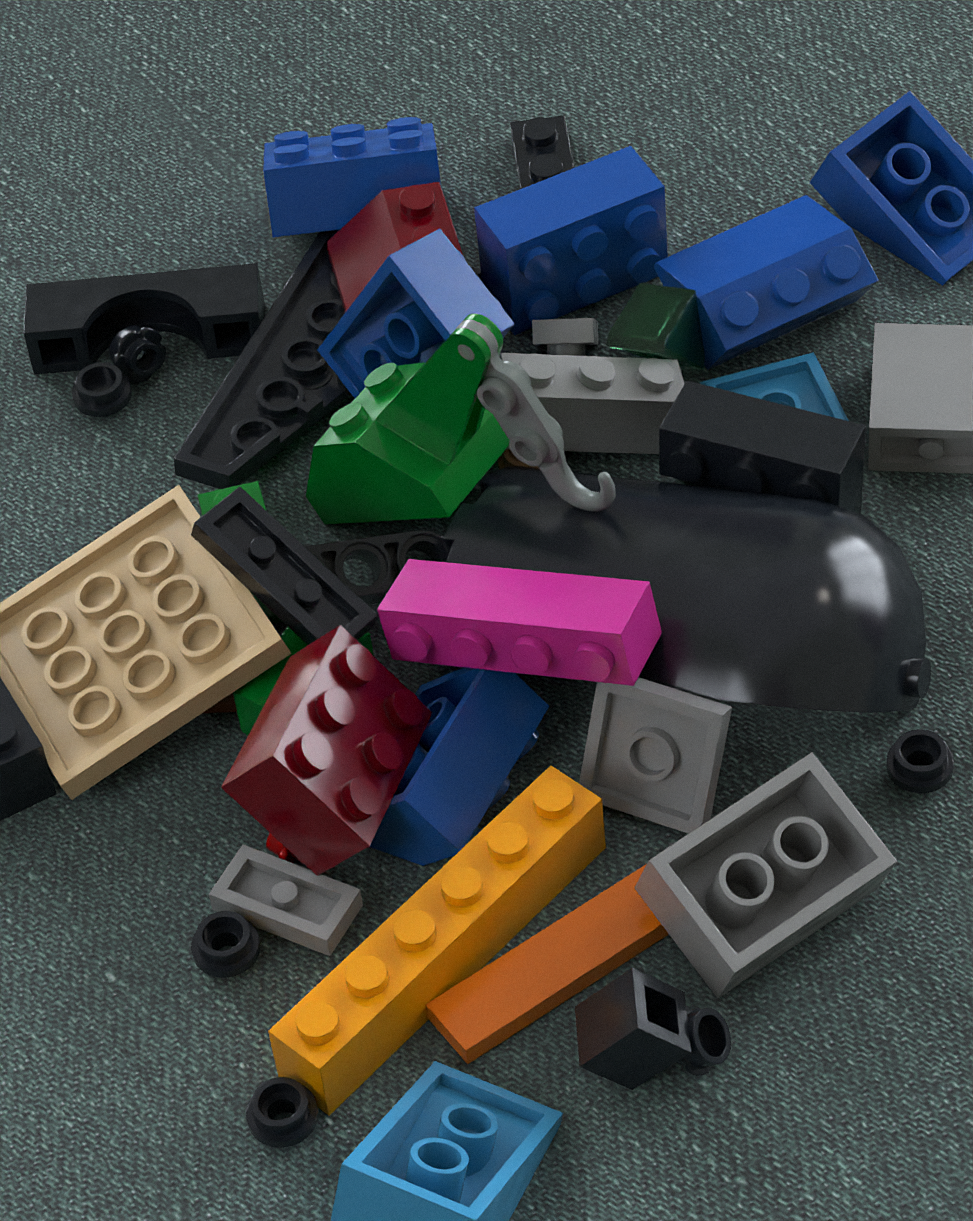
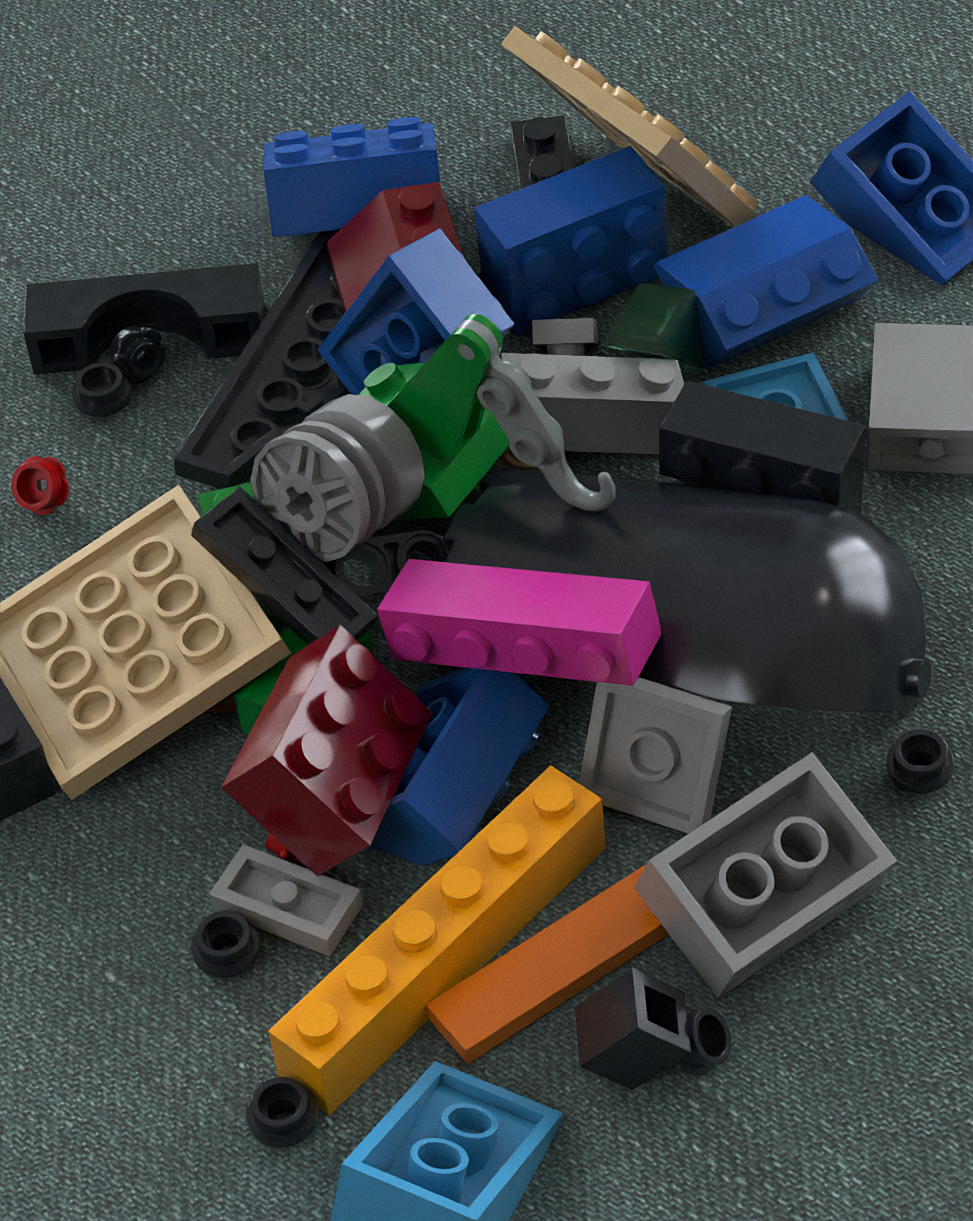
(27, 485): none -> red plate
(339, 475): none -> light grey wheel
(629, 124): none -> tan plate

